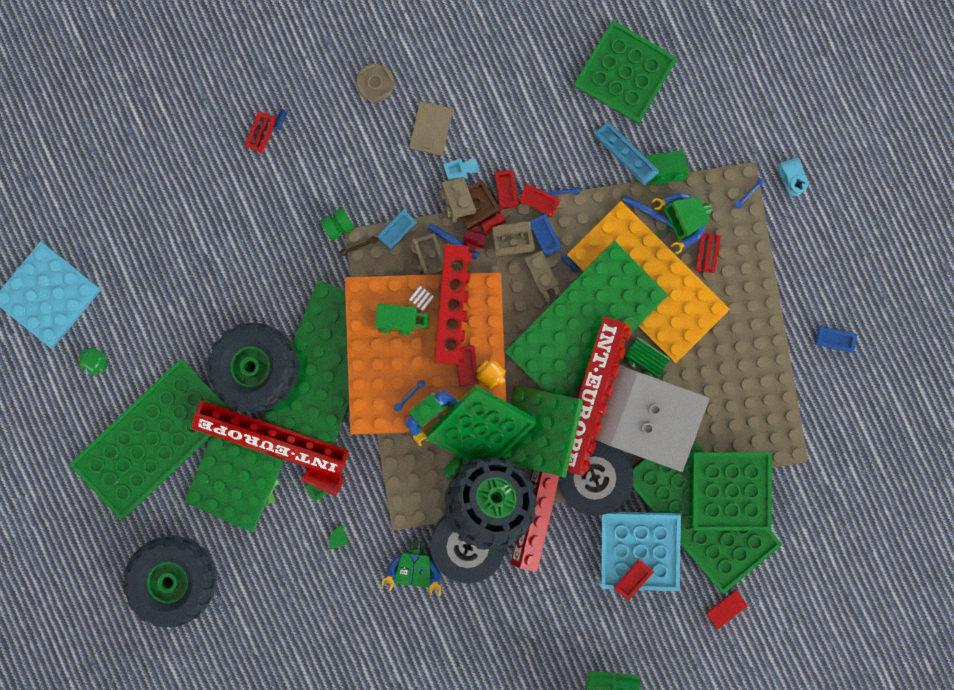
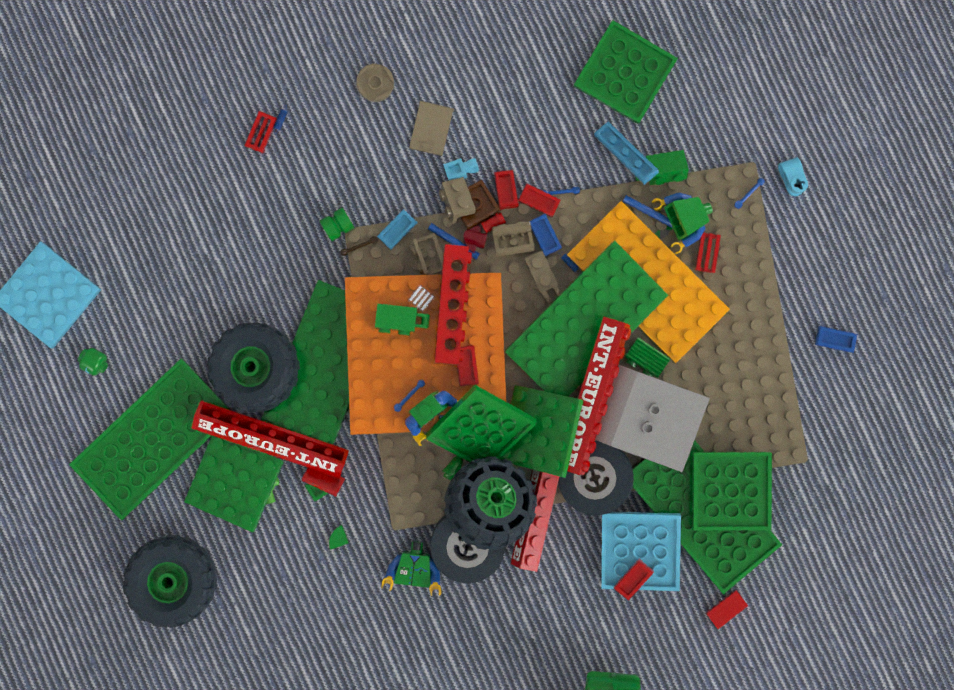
(491, 374): light orange head -> none

